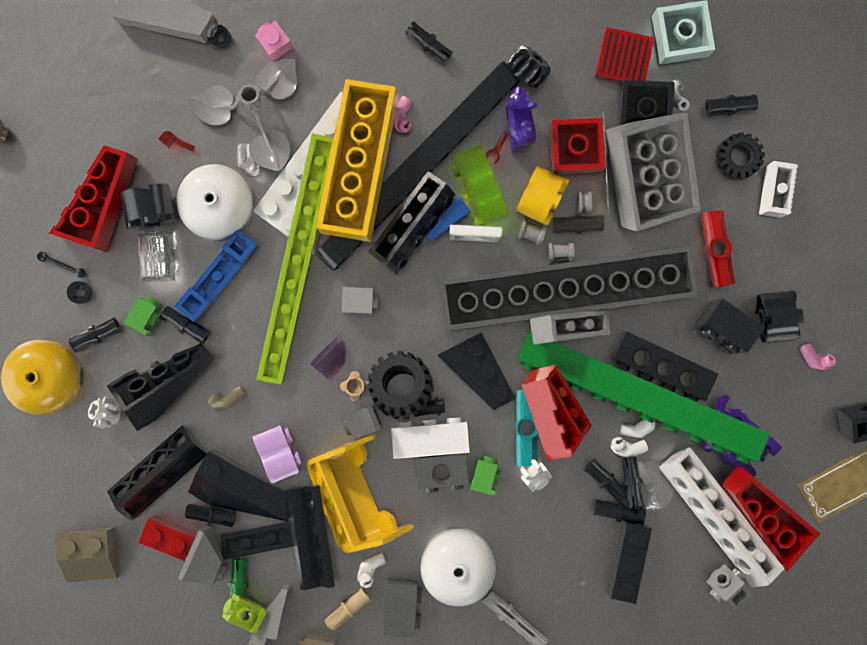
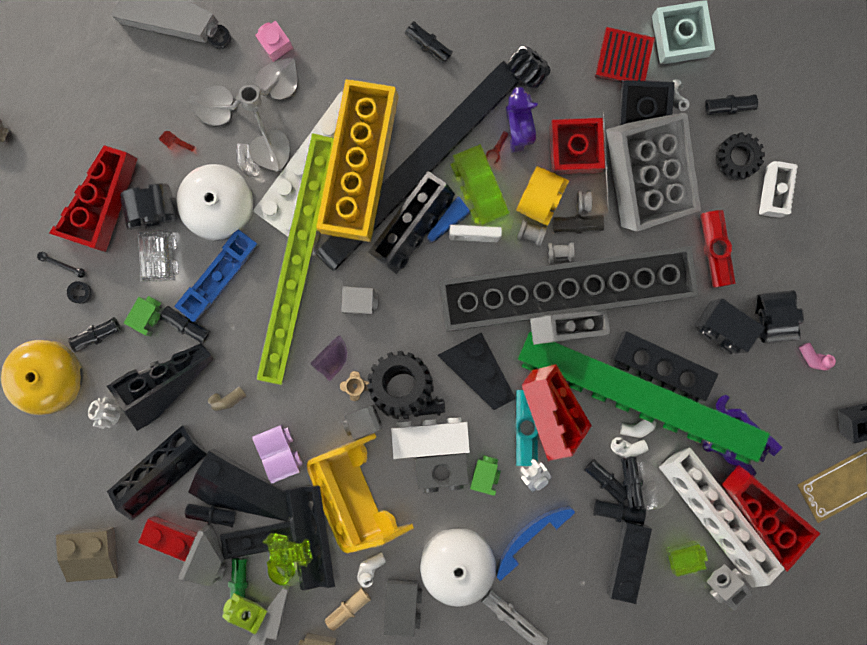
(283, 556): none -> clear neon green piece
(401, 120): bright pink arm -> none
(555, 517): none -> blue slope
(687, 558): none -> clear neon green brick

